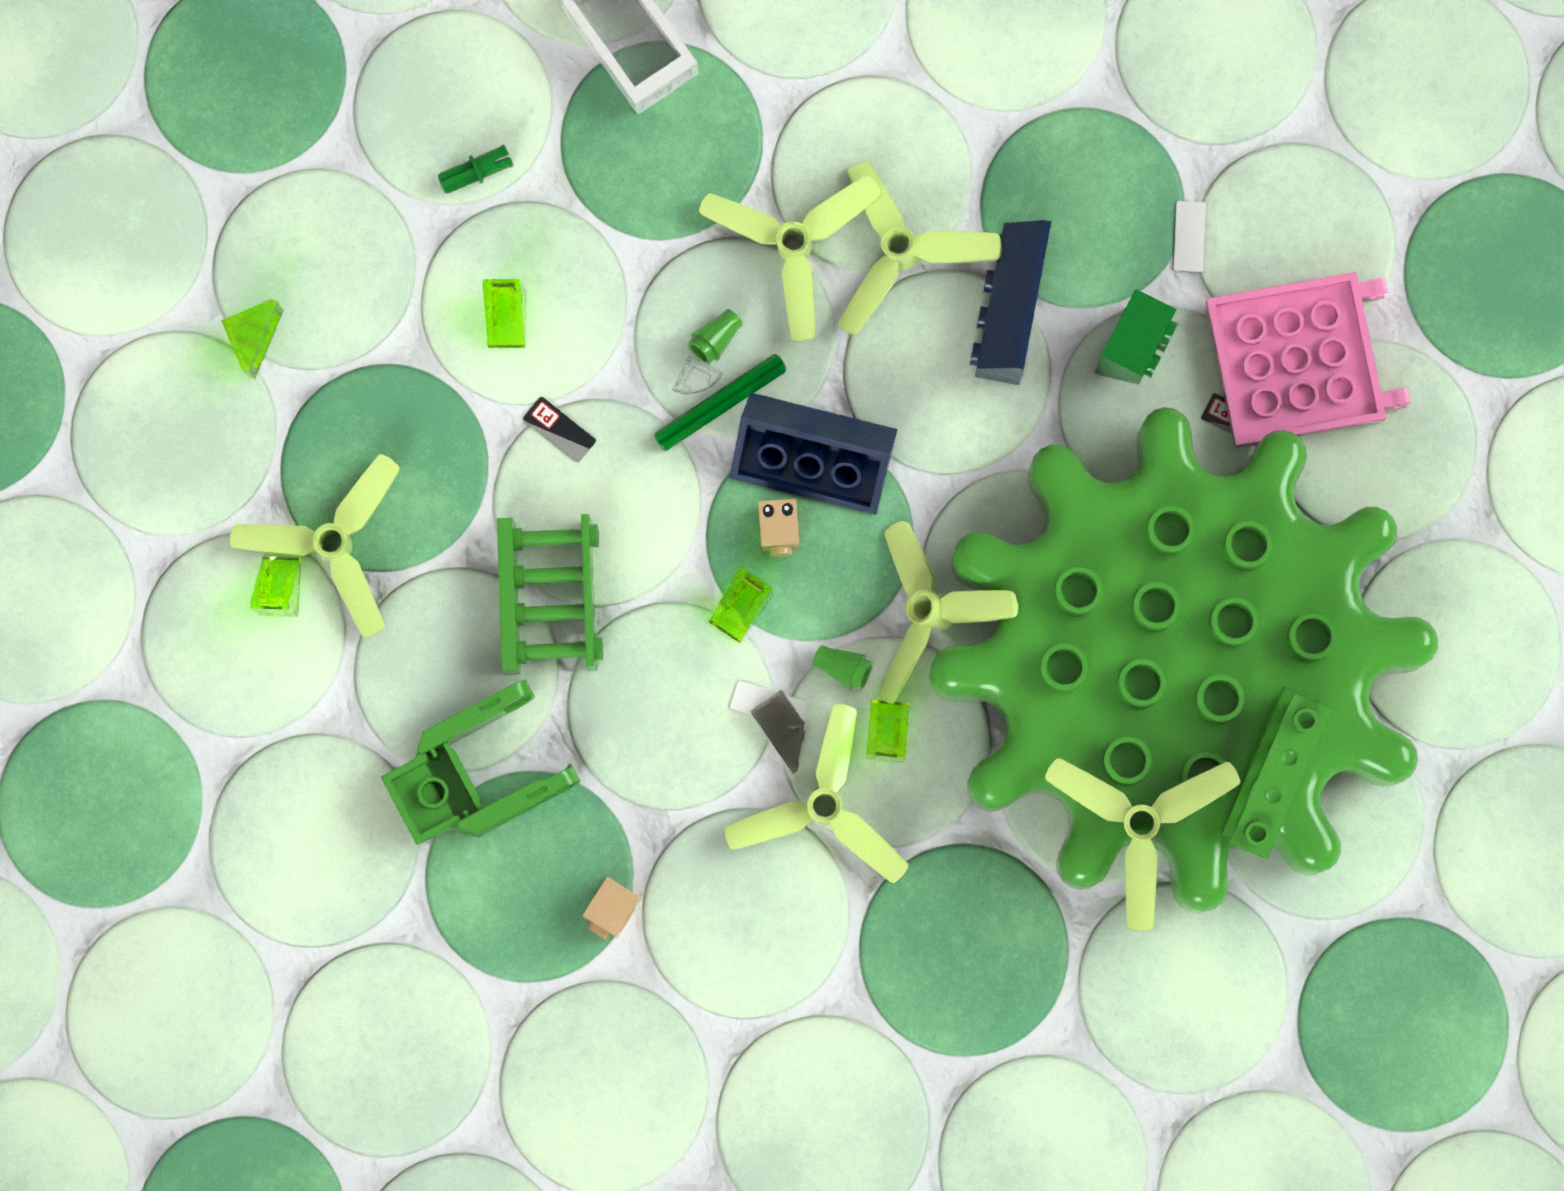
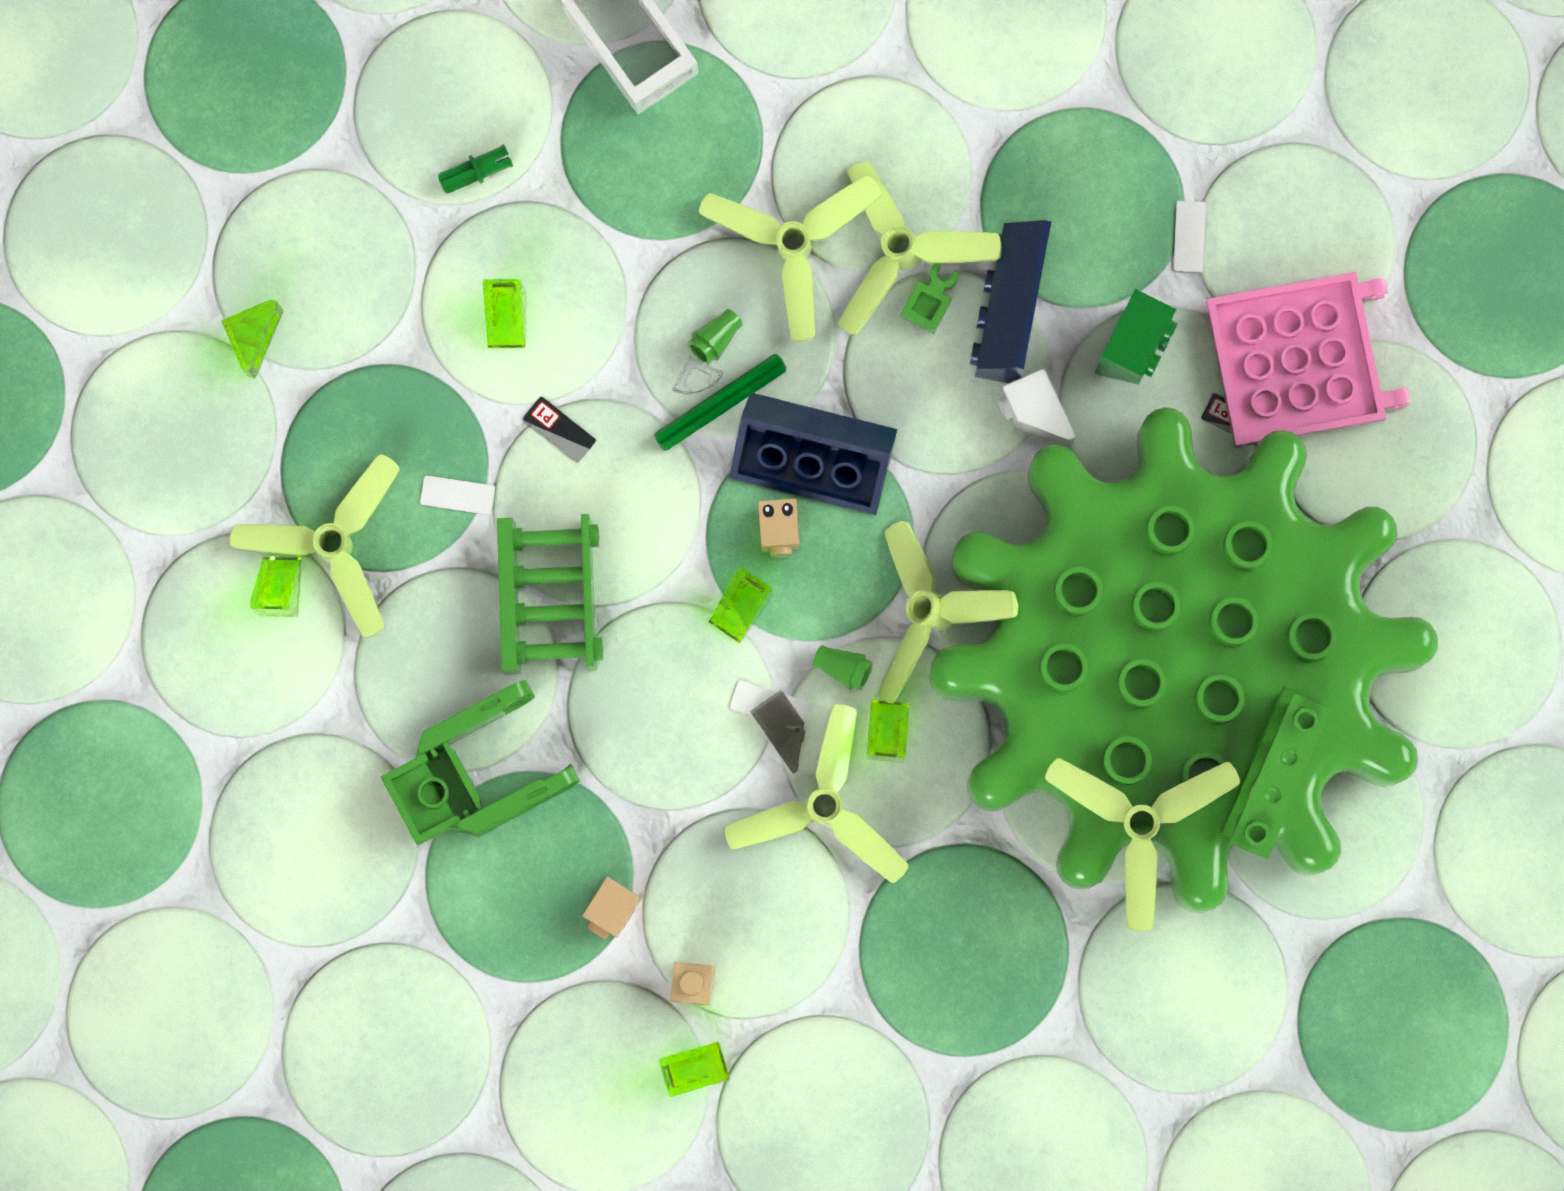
(457, 495): none -> white sticker
(692, 983): none -> tan brick
(693, 1069): none -> clear neon green slope
(929, 303): none -> bright green plate
(1036, 408): none -> white slope

